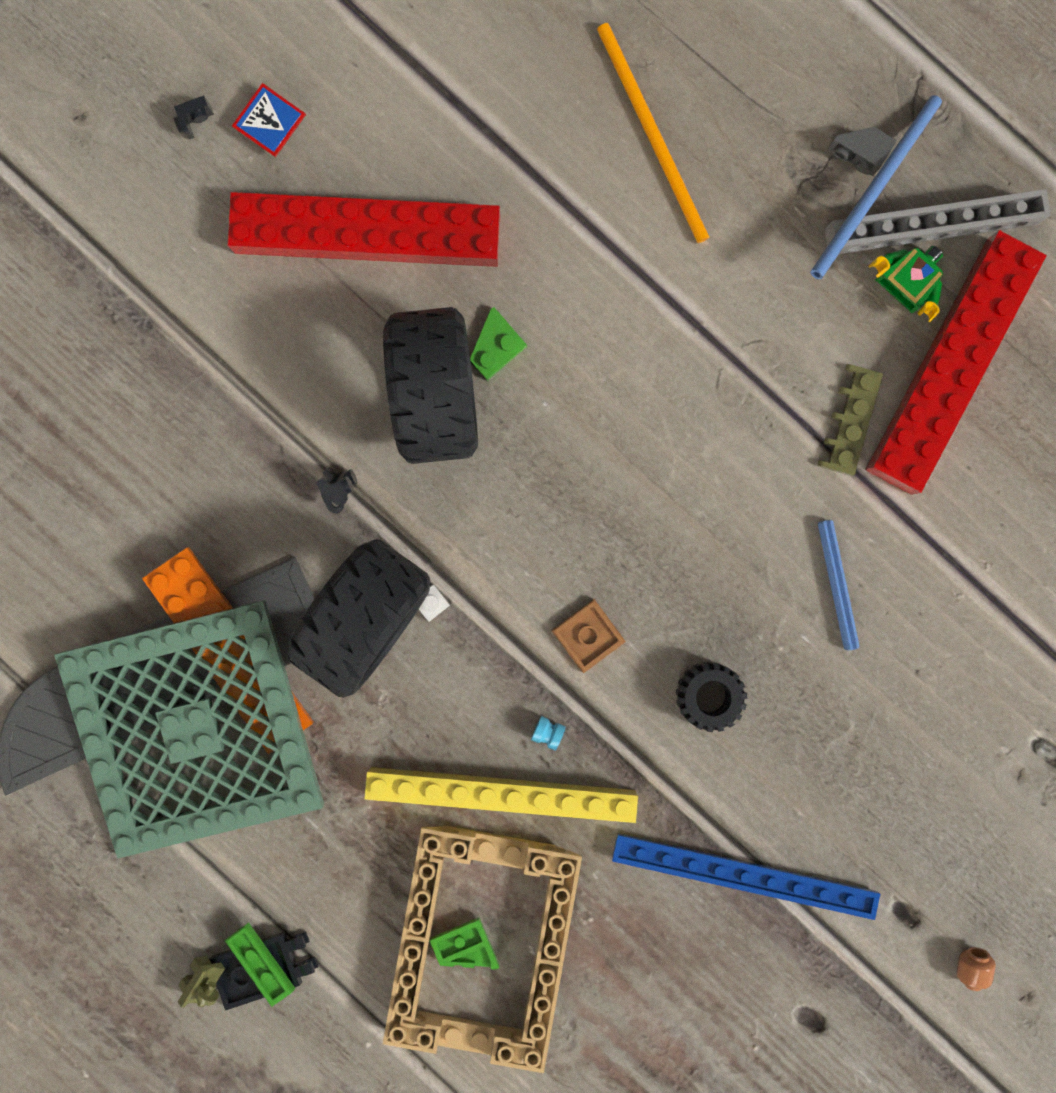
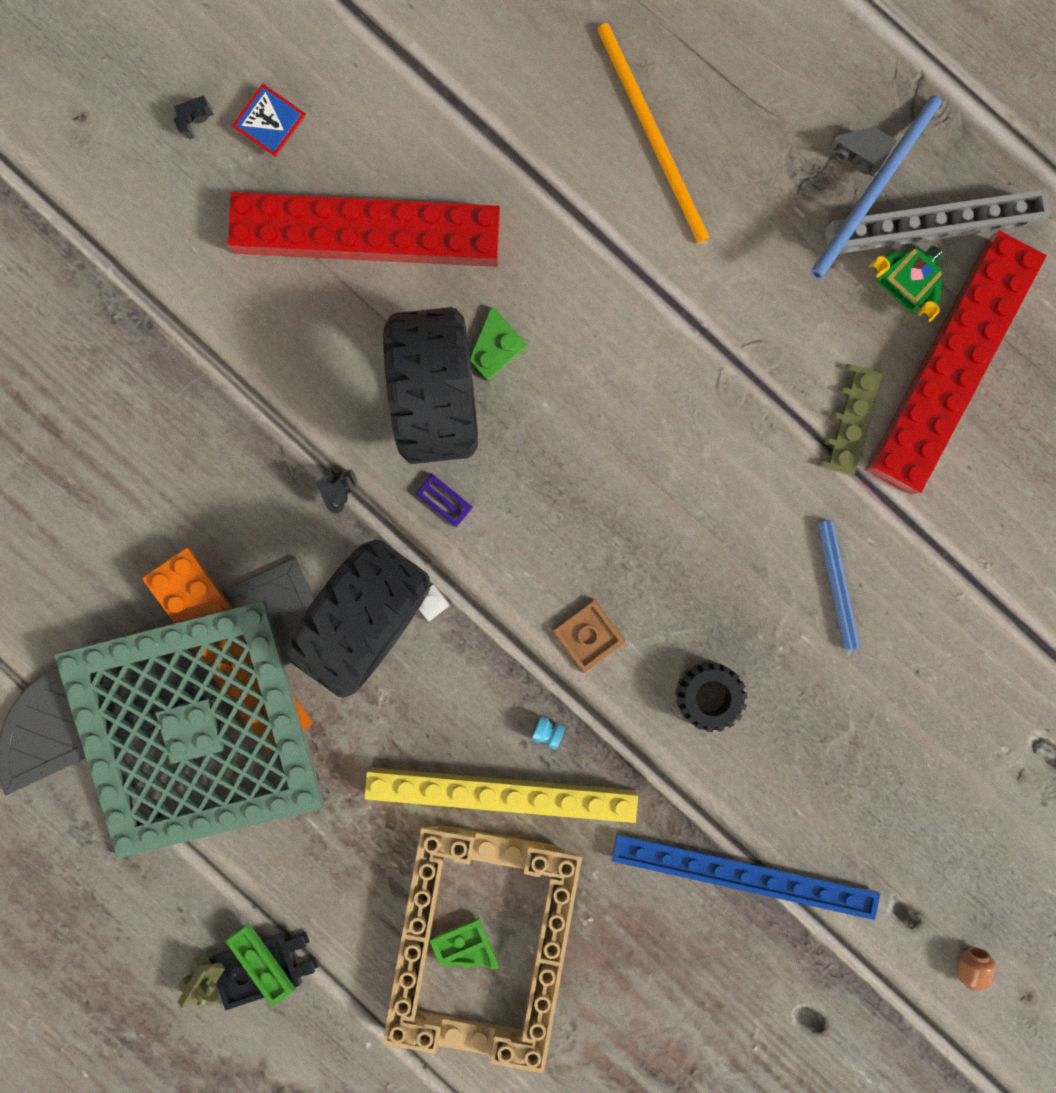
(461, 514): none -> dark purple tile

